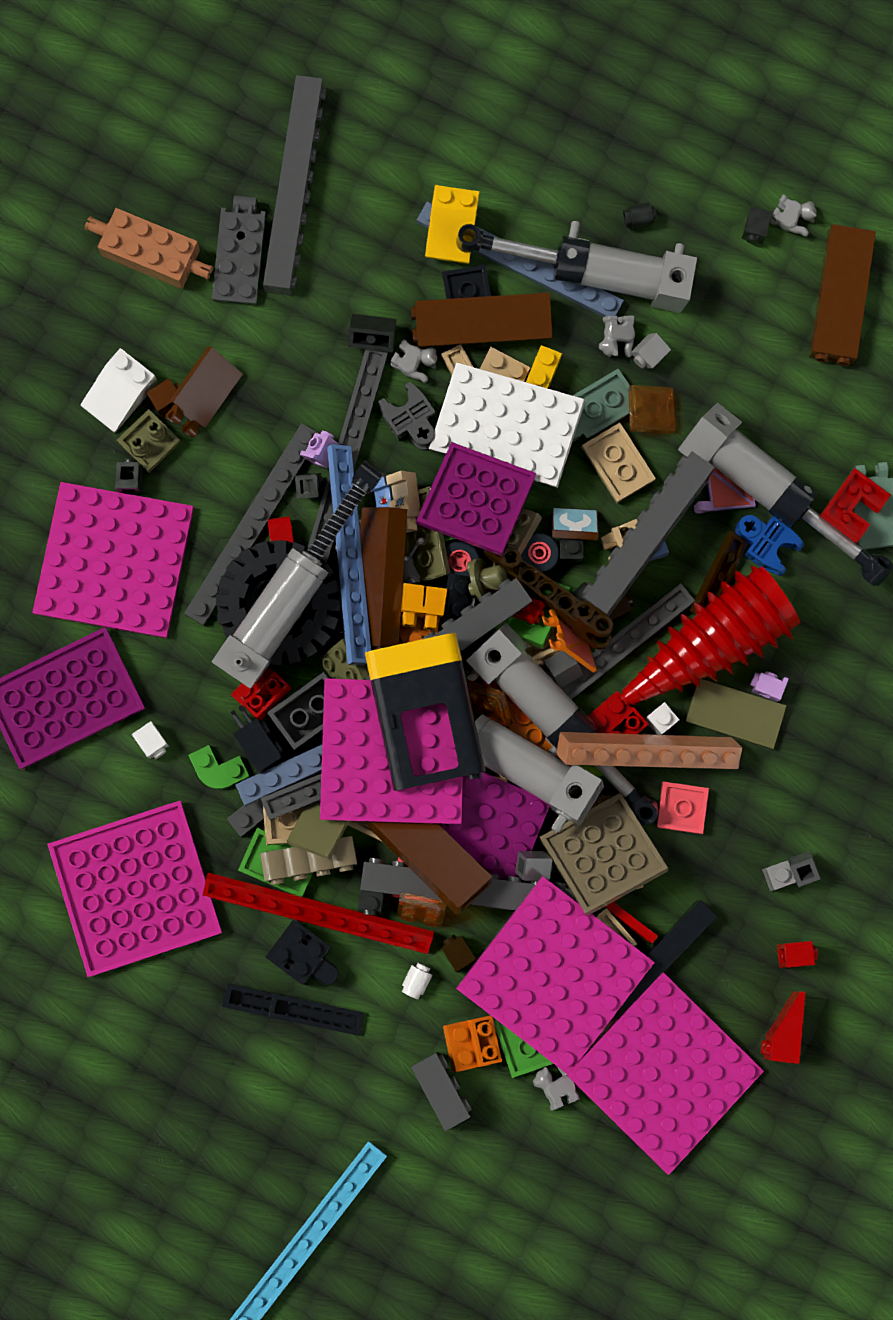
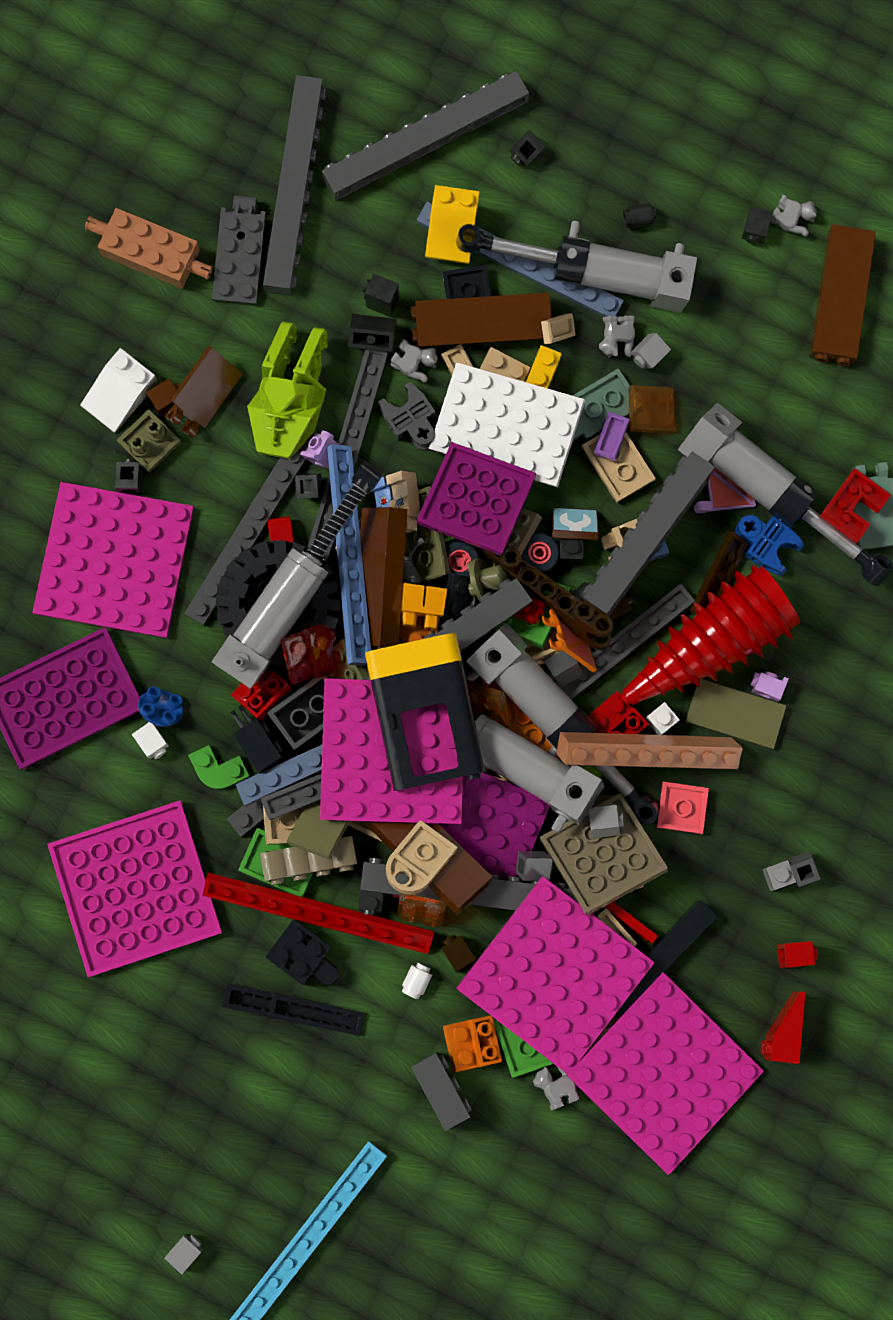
(160, 707): none -> blue dish
(184, 1252): none -> light grey brick
(284, 409): none -> lime connector
(310, 653): none -> clear red plate
(381, 294): none -> pearl dark grey brick
(420, 858): none -> tan tile
(425, 135): none -> dark grey brick
(533, 145): none -> pearl dark grey brick
(558, 328): none -> tan tile
(605, 821): none -> light grey brick
(611, 436): none -> medium lavender tile

